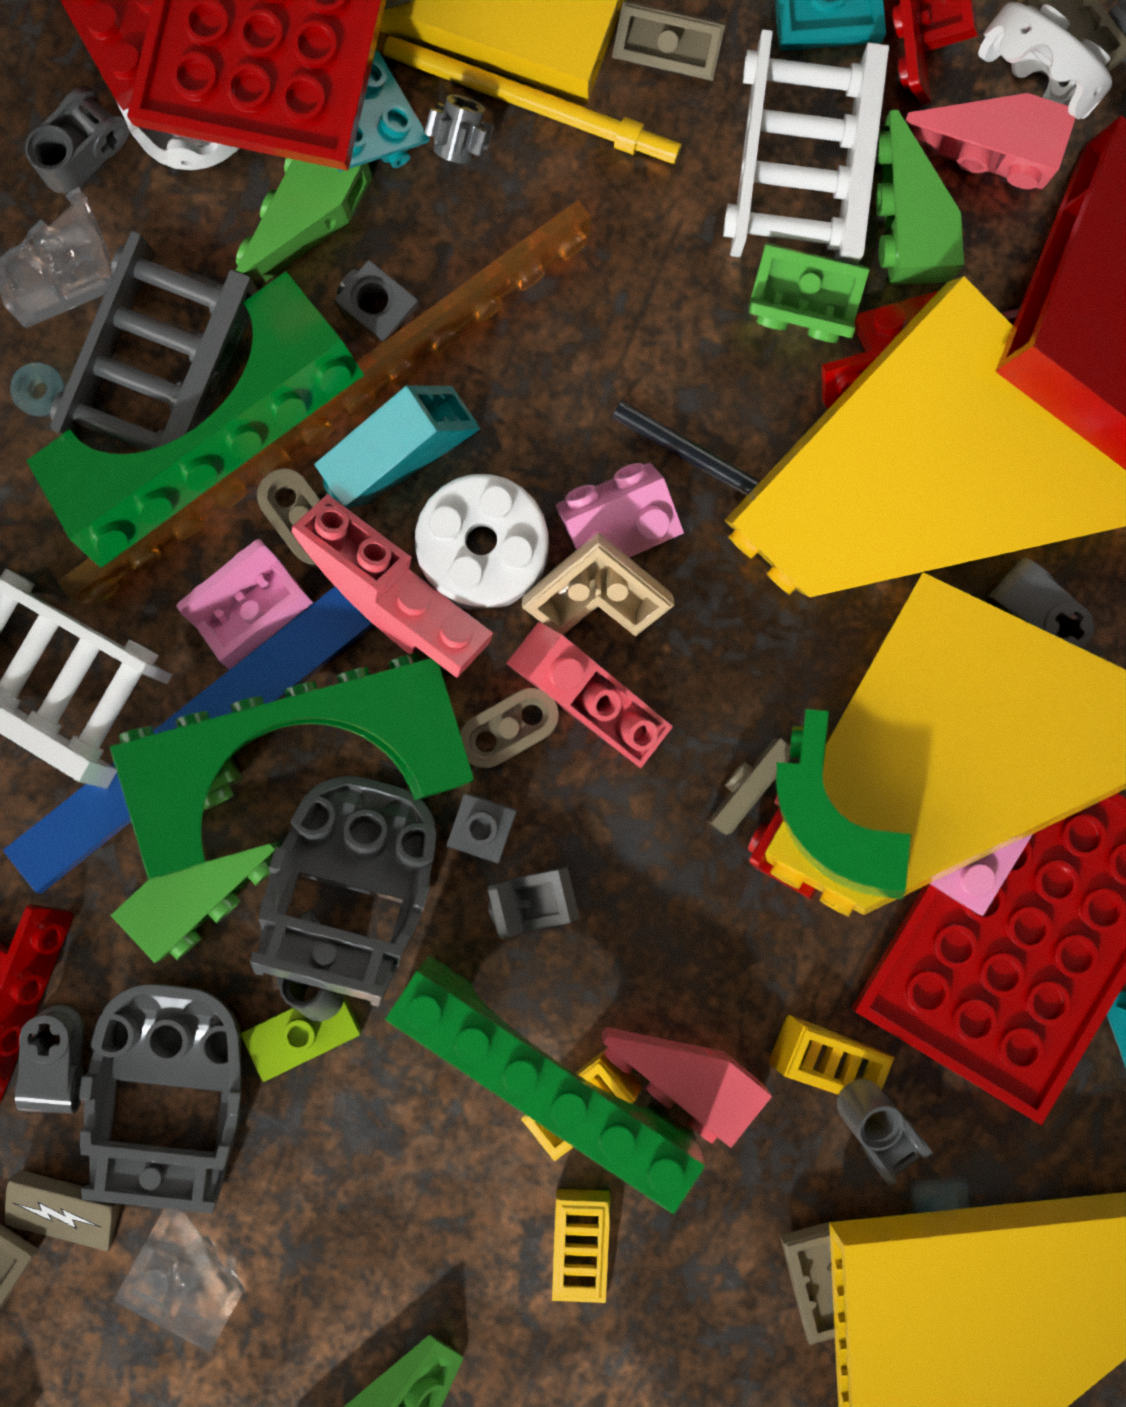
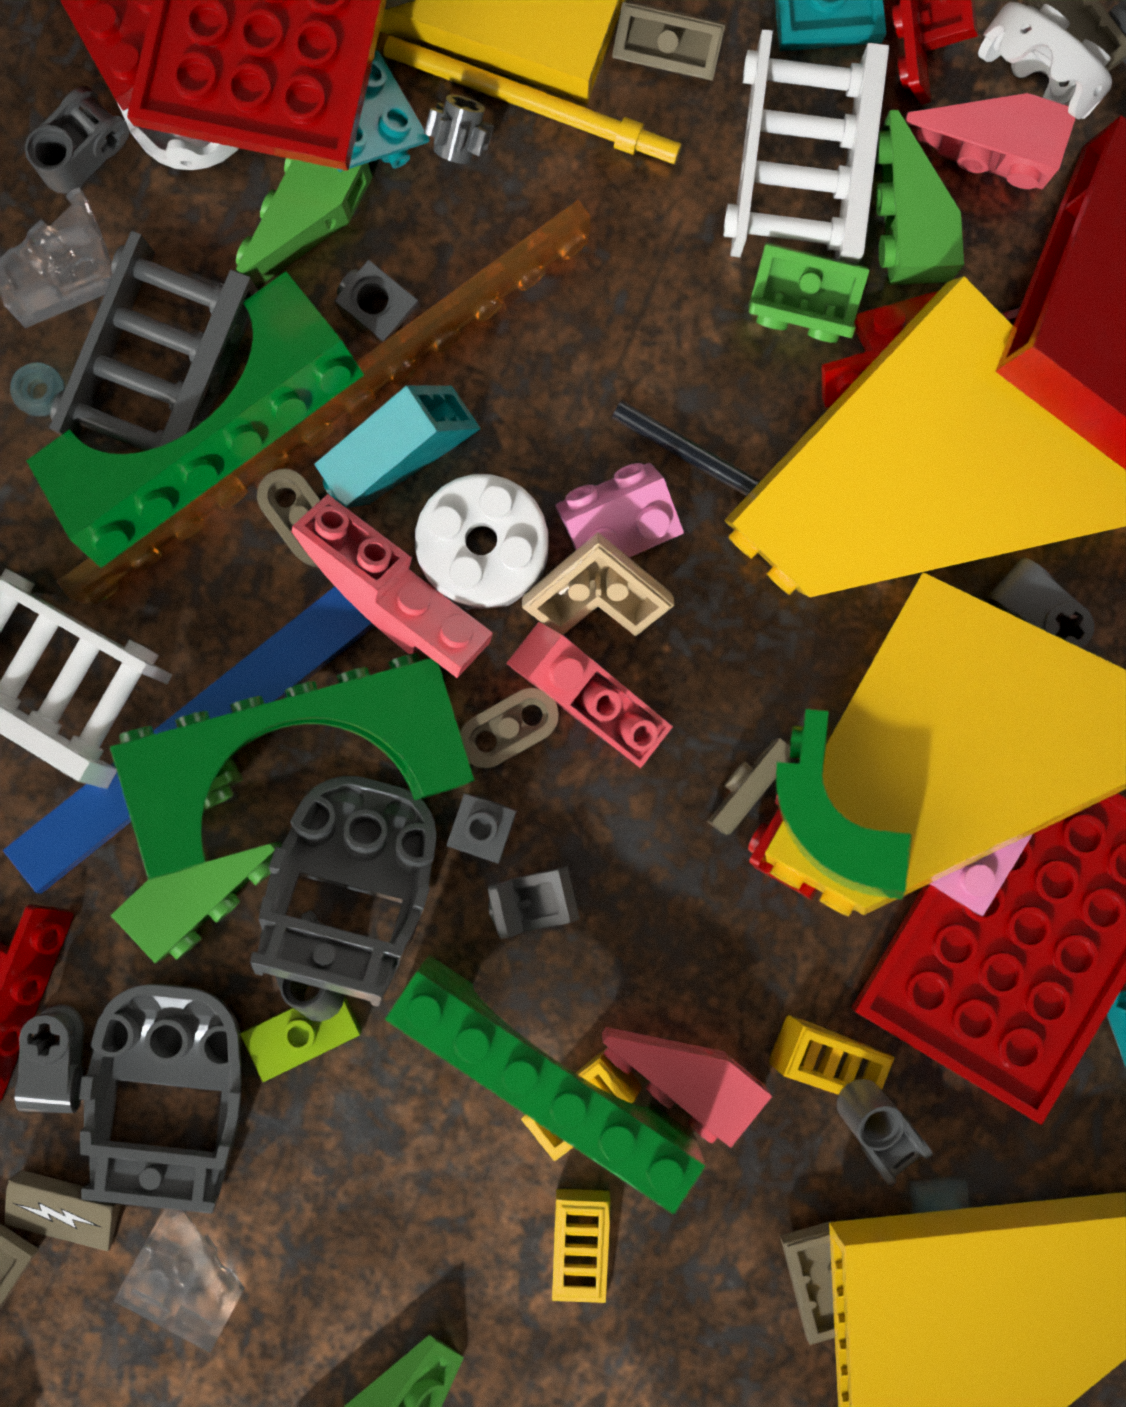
(244, 603): bright pink bracket -> none

